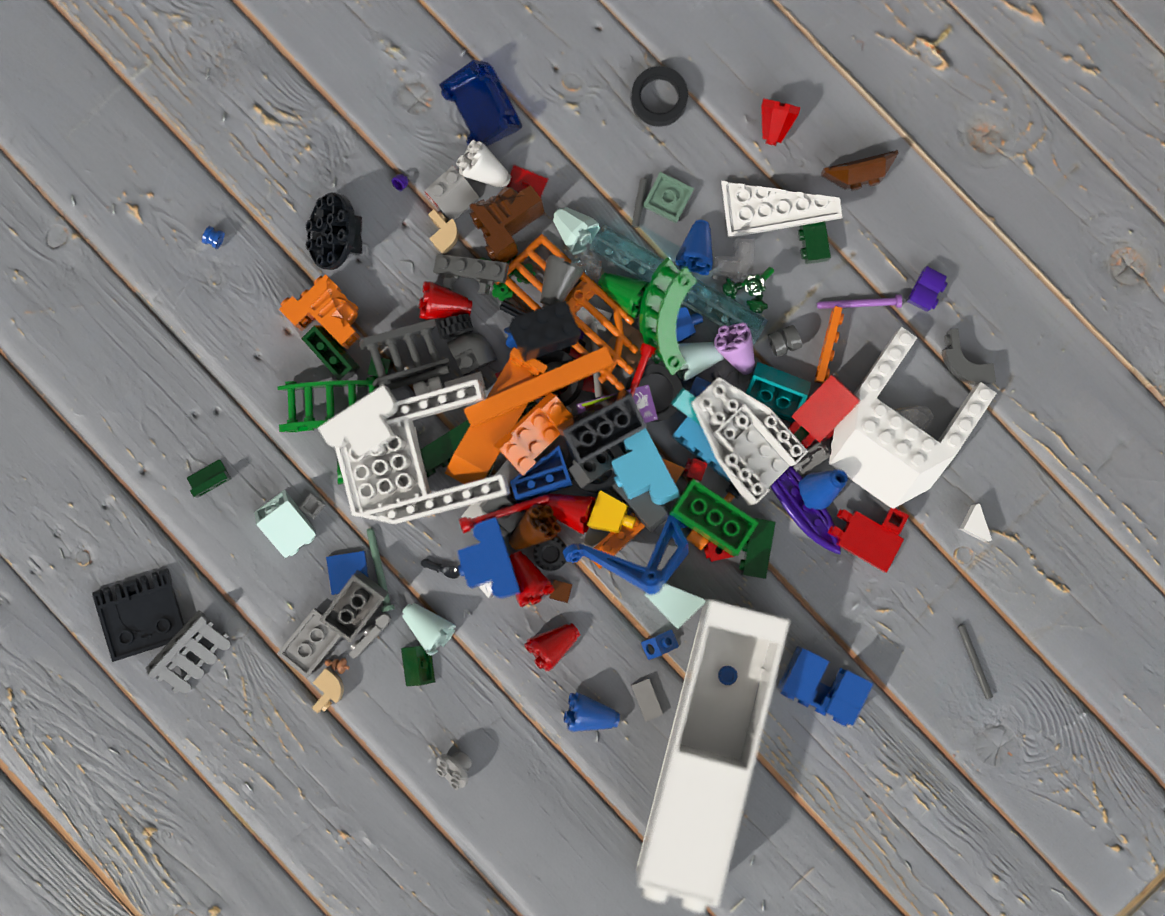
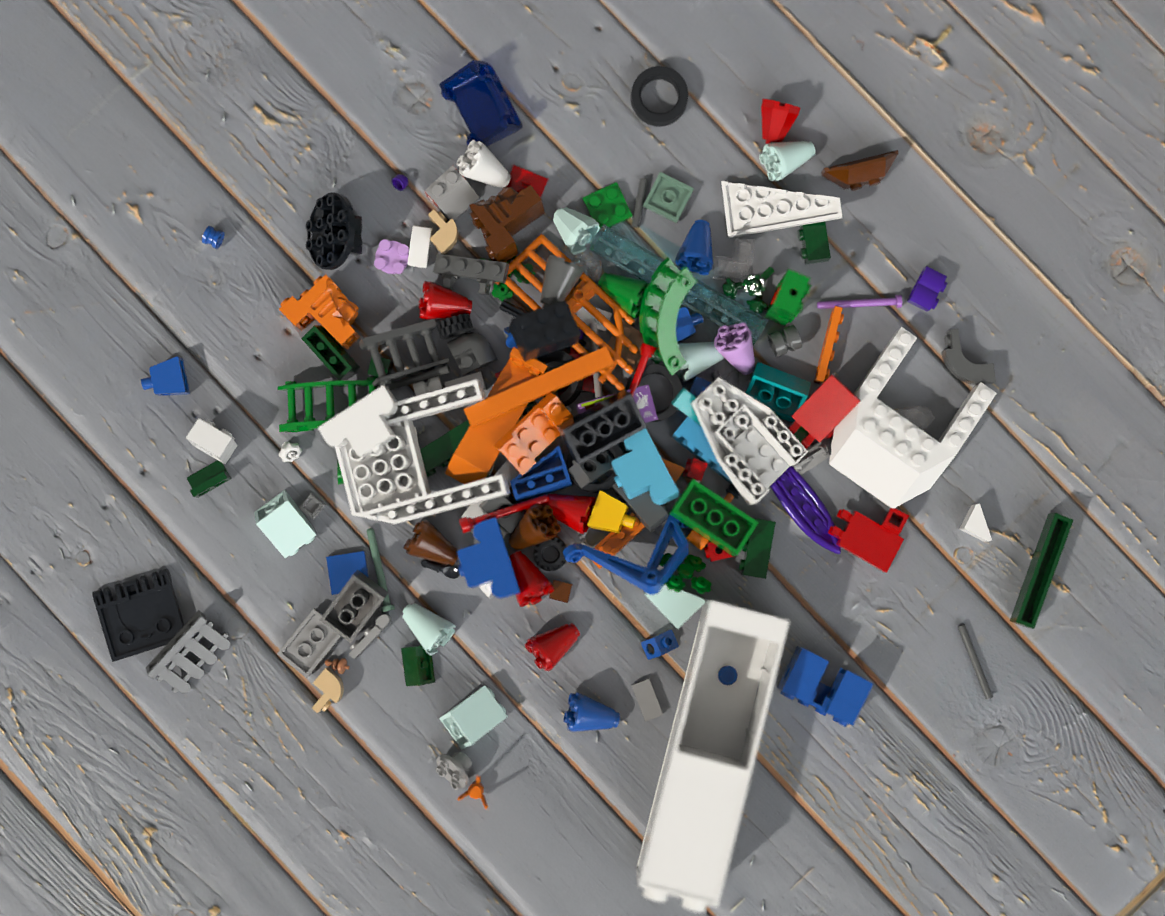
(167, 378): none -> blue torso
(211, 440): none -> white brick
(290, 452): none -> white piece
(391, 257): none -> lavender piece
(419, 246): none -> white slope
(430, 544): none -> reddish brown cone
(473, 717): none -> light aqua slope
(475, 791): none -> orange plant
(607, 206): none -> green plate
(686, 571): none -> green plant
(785, 157): none -> light aqua cone
(788, 298): none -> green brick
(822, 488): blue cone -> none
(1041, 570): none -> dark green brick

